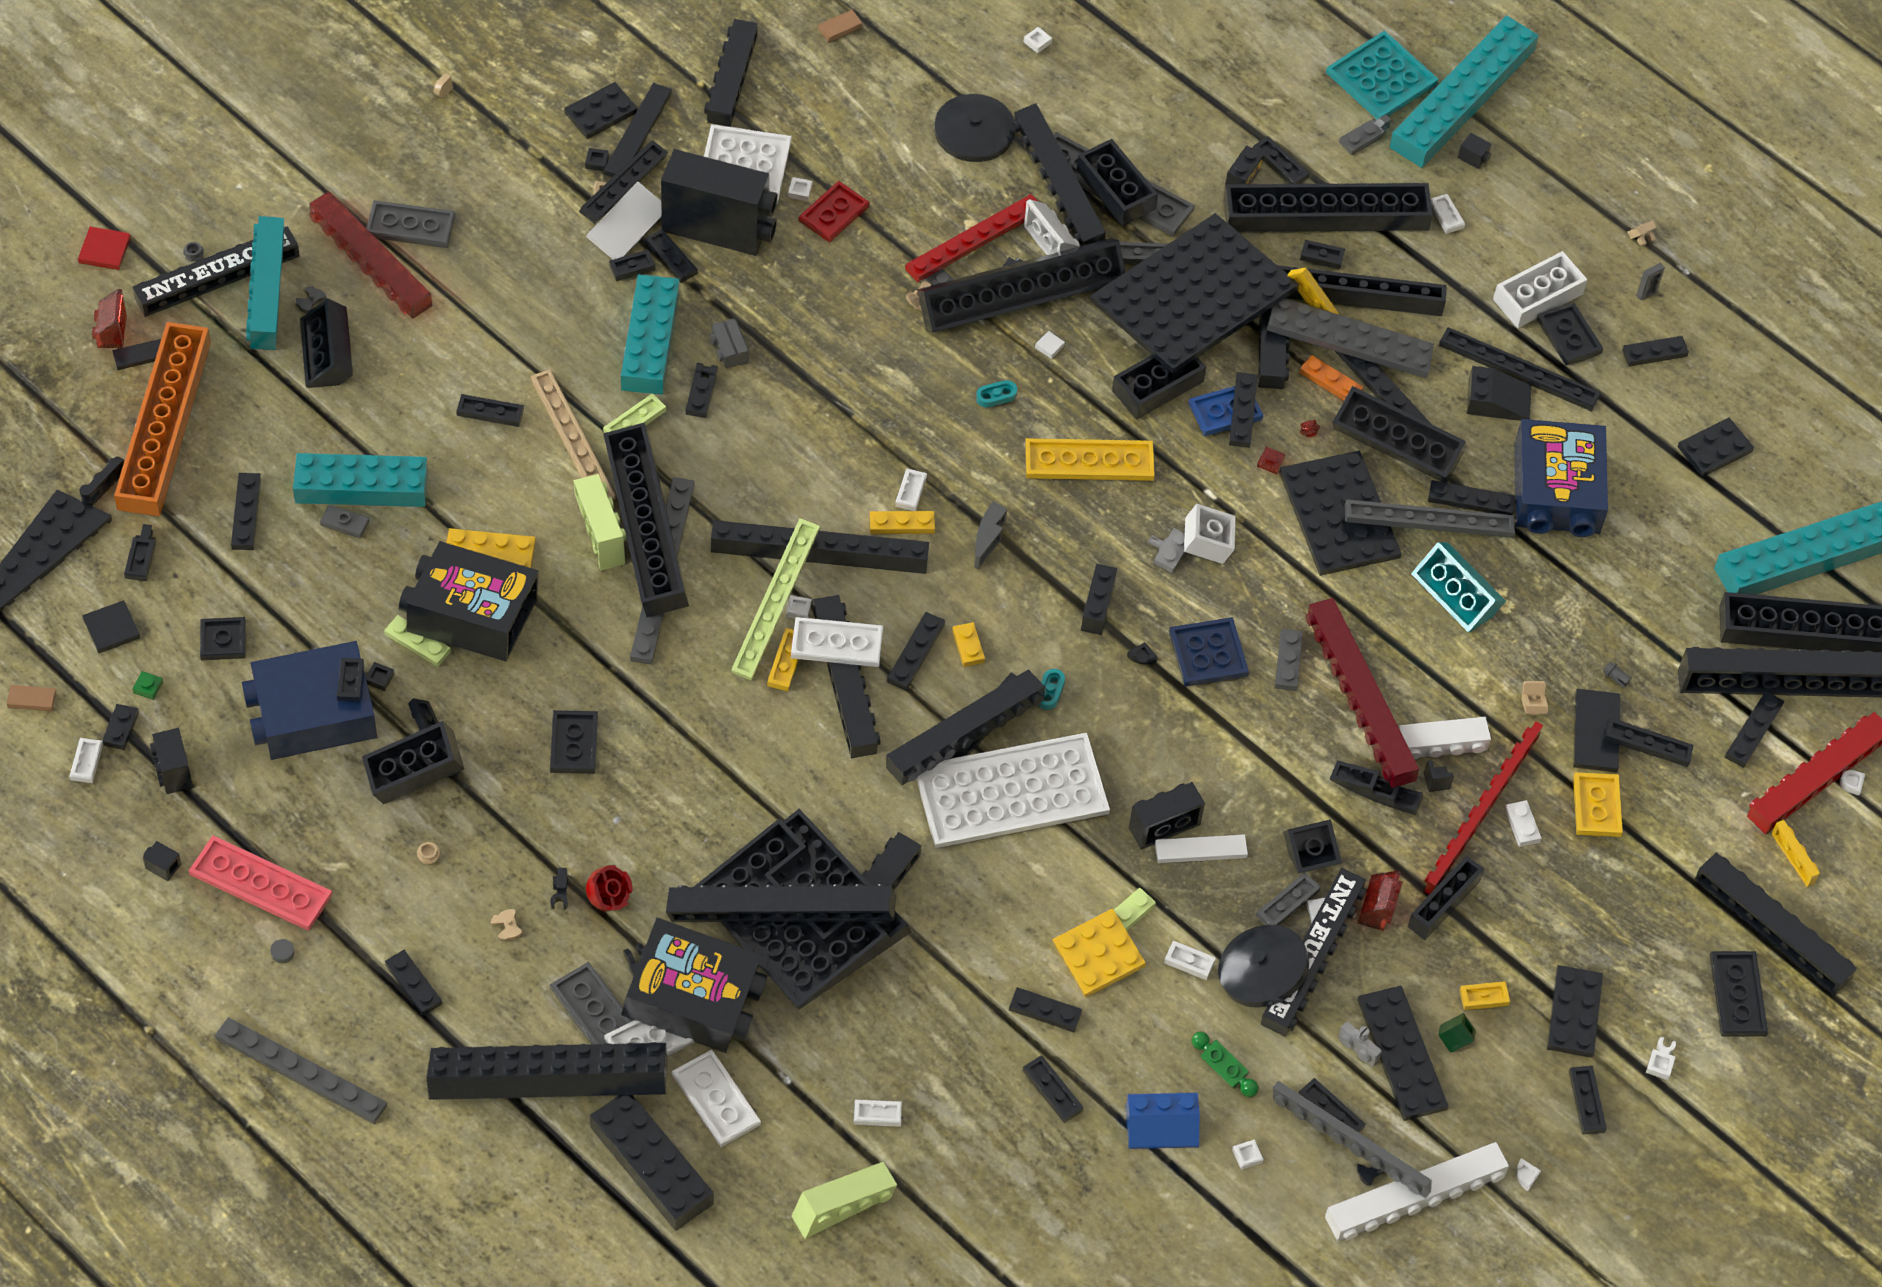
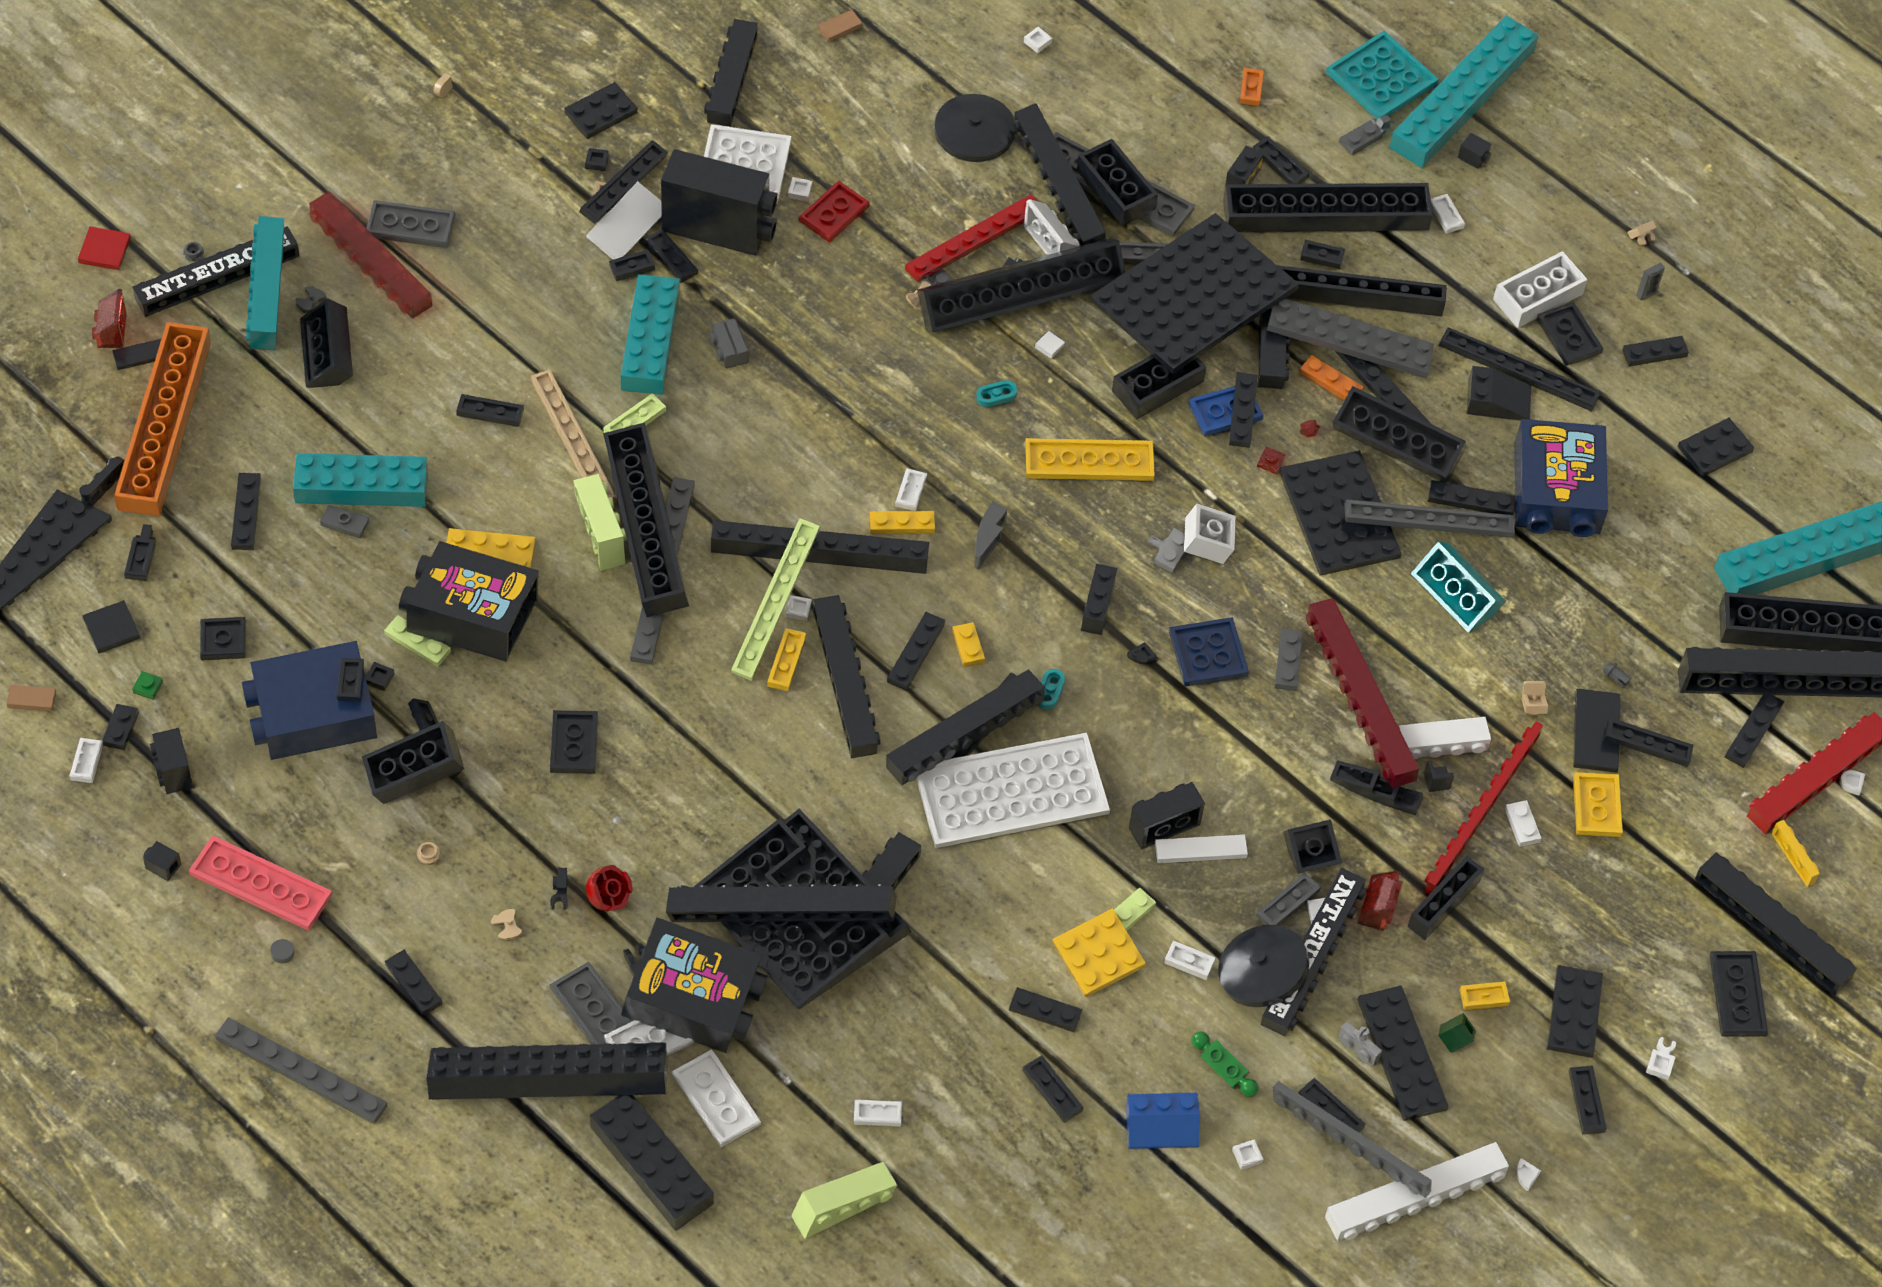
(638, 128): black tile -> none
(701, 390): black plate -> none
(837, 642): white tile -> none
(1251, 87): none -> orange plate
(1311, 290): yellow plate -> none
(1368, 1174): black piece -> none

